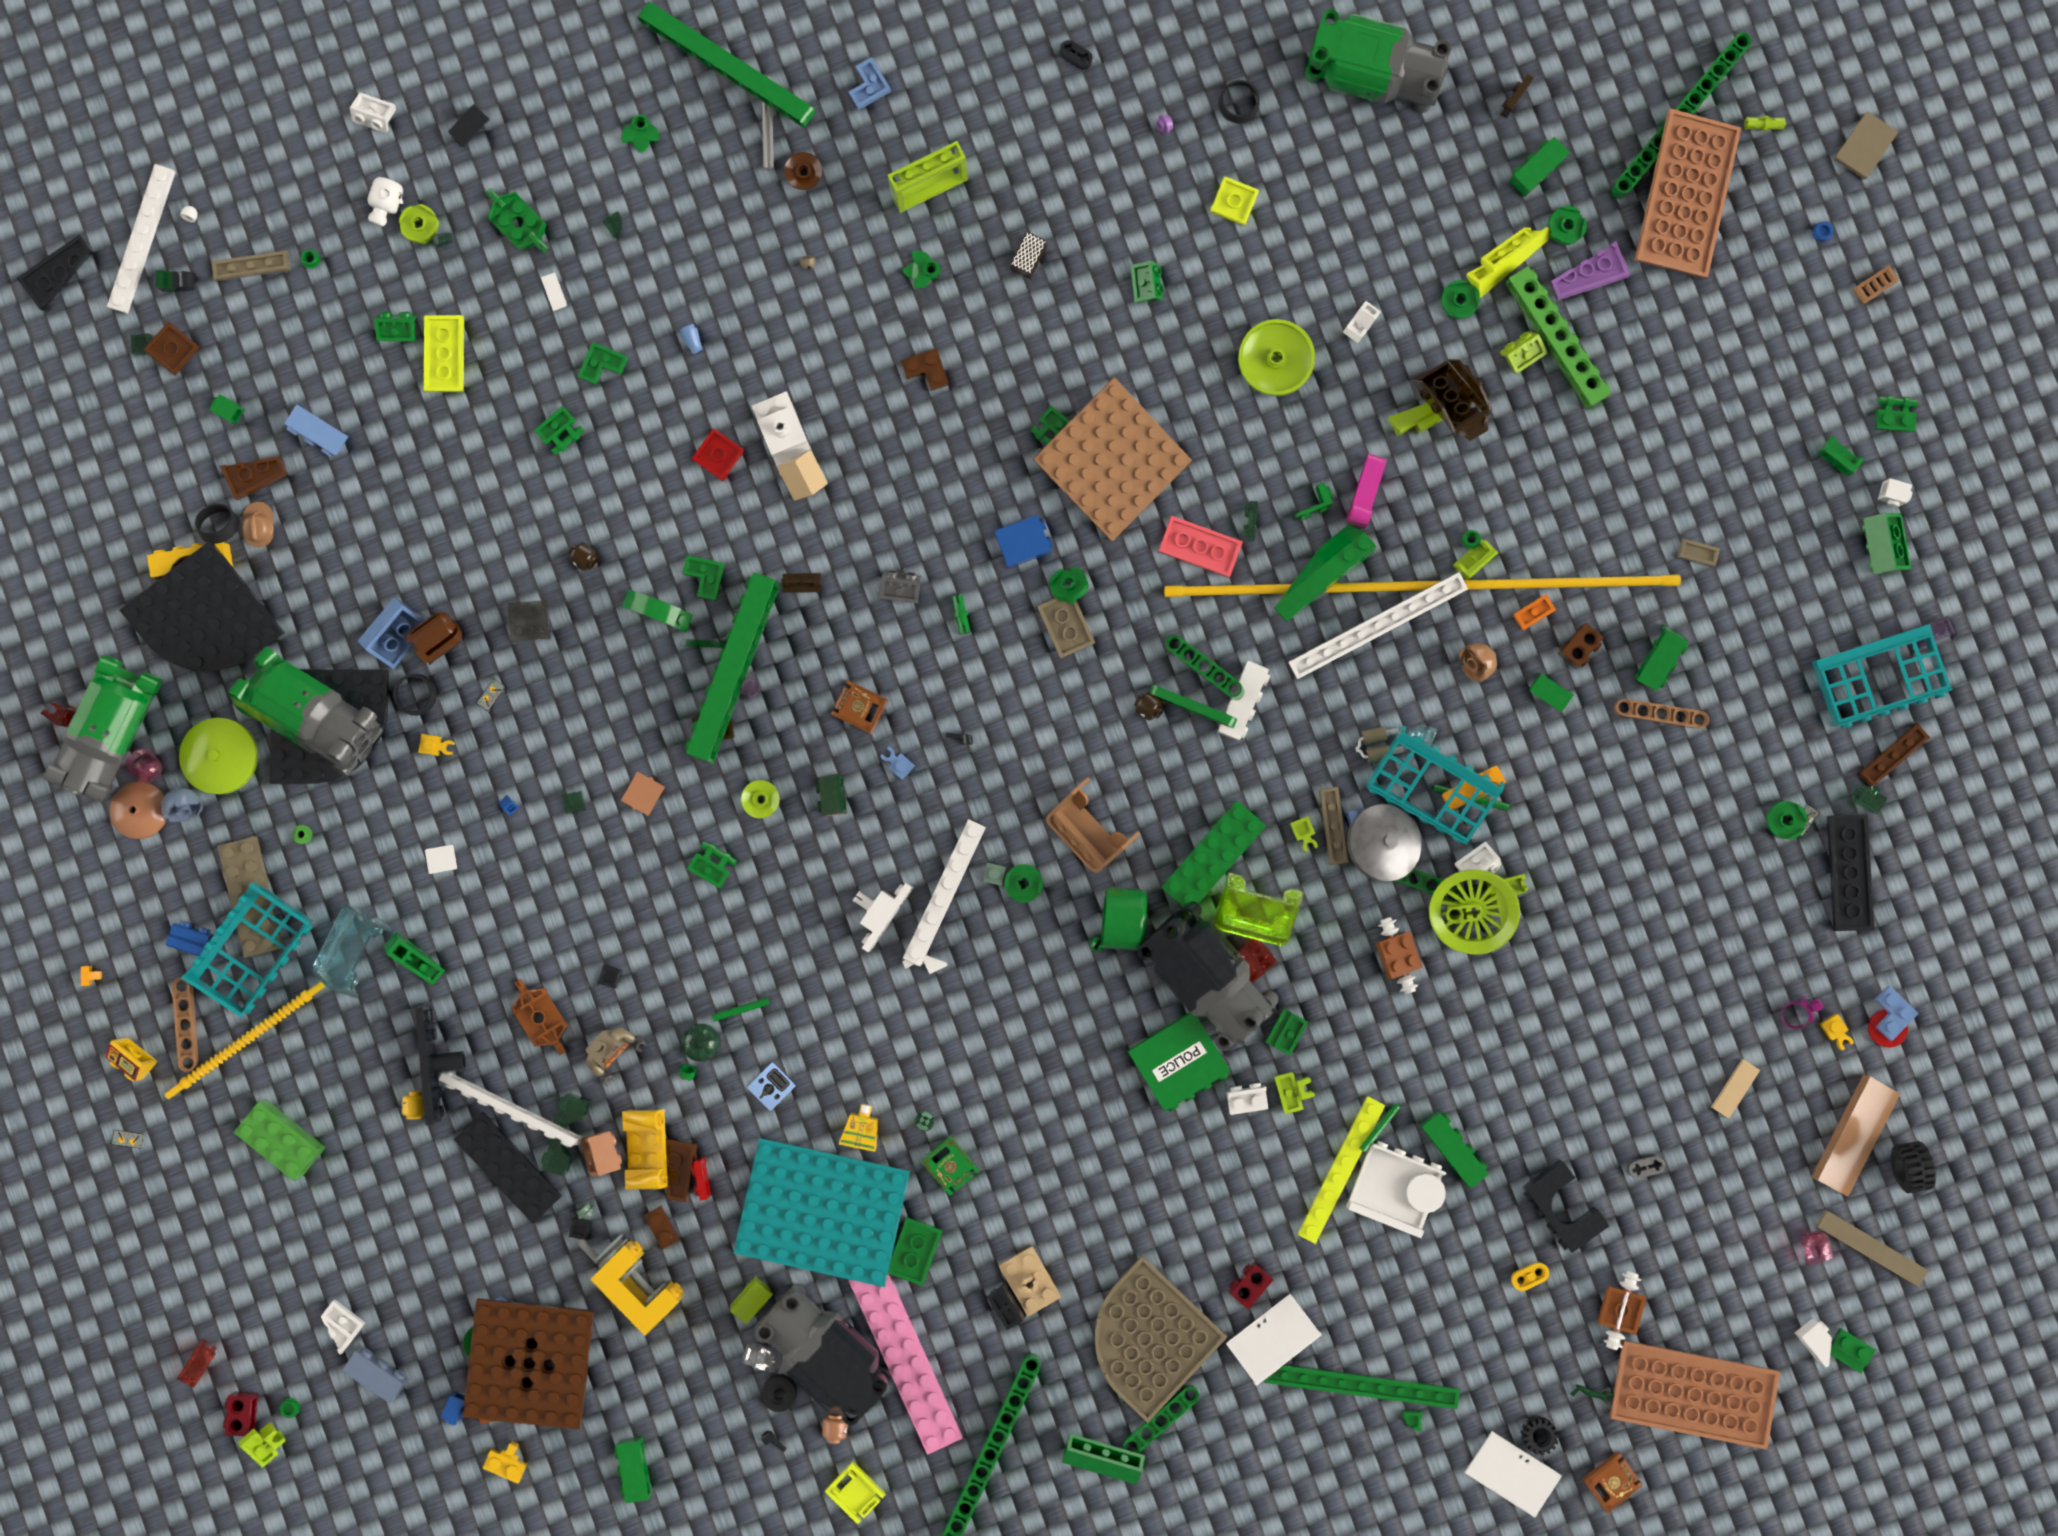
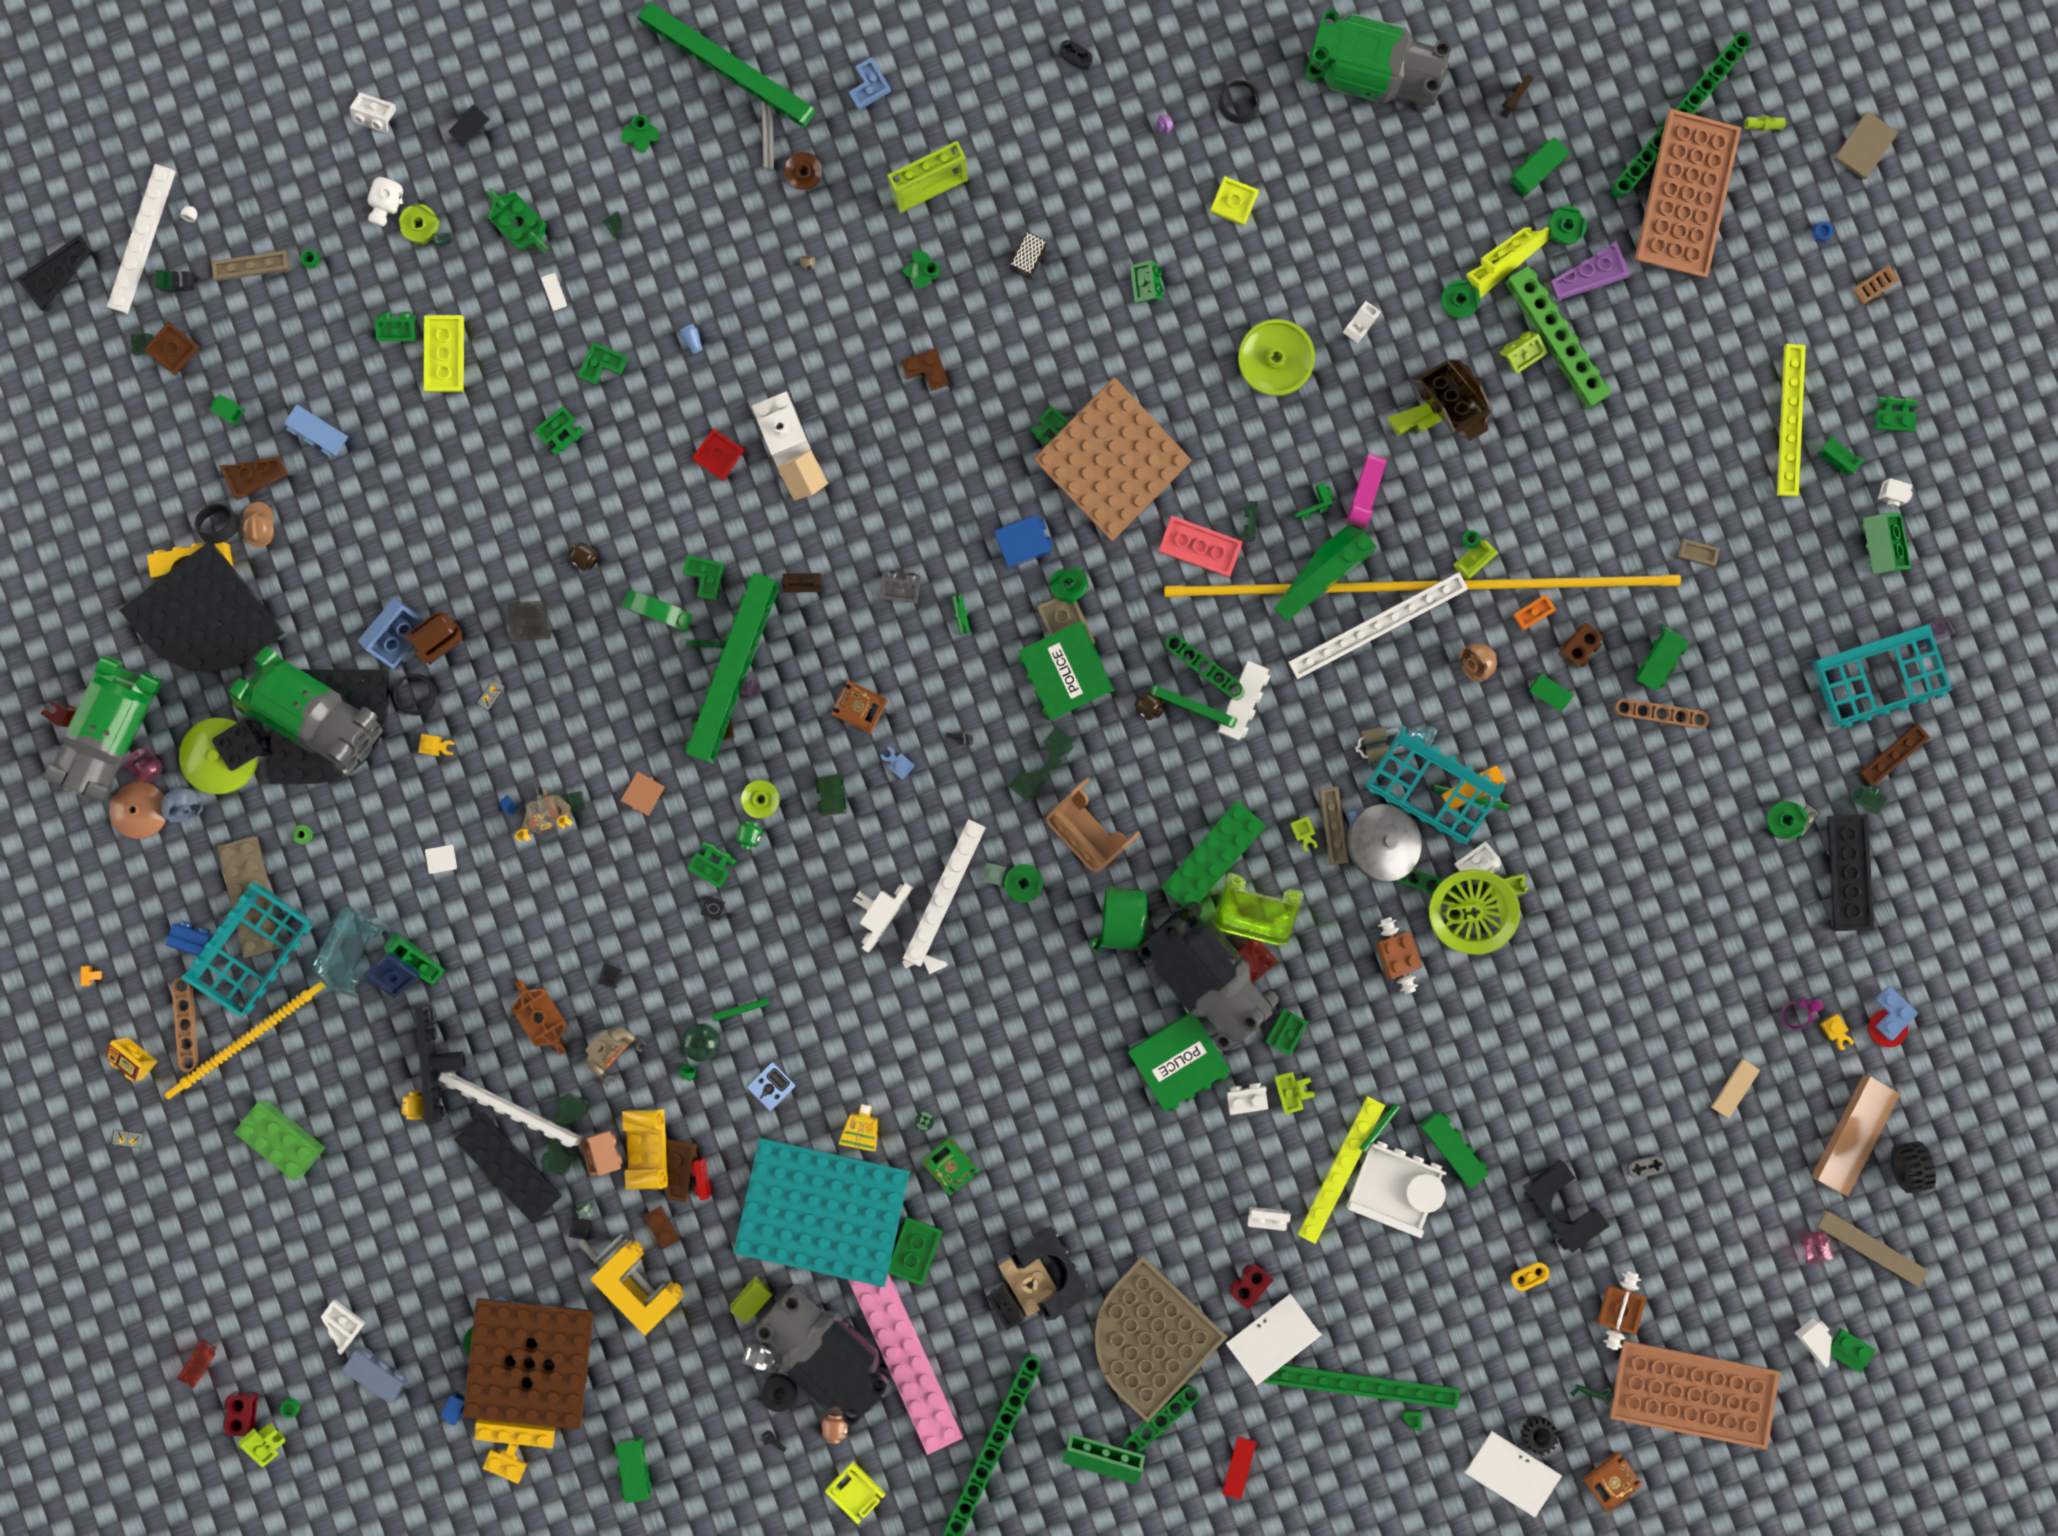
(241, 744): none -> black bracket
(392, 974): none -> dark blue tile
(515, 1433): none -> yellow plate
(544, 815): none -> torso
(713, 908): none -> black tile
(749, 835): none -> green head
(1026, 783): none -> clear green arch
(1065, 670): none -> green panel
(1070, 1287): none -> black arch
(1239, 1467): none -> red tile
(1268, 1218): none -> white bracket
(1791, 420): none -> neon yellow plate

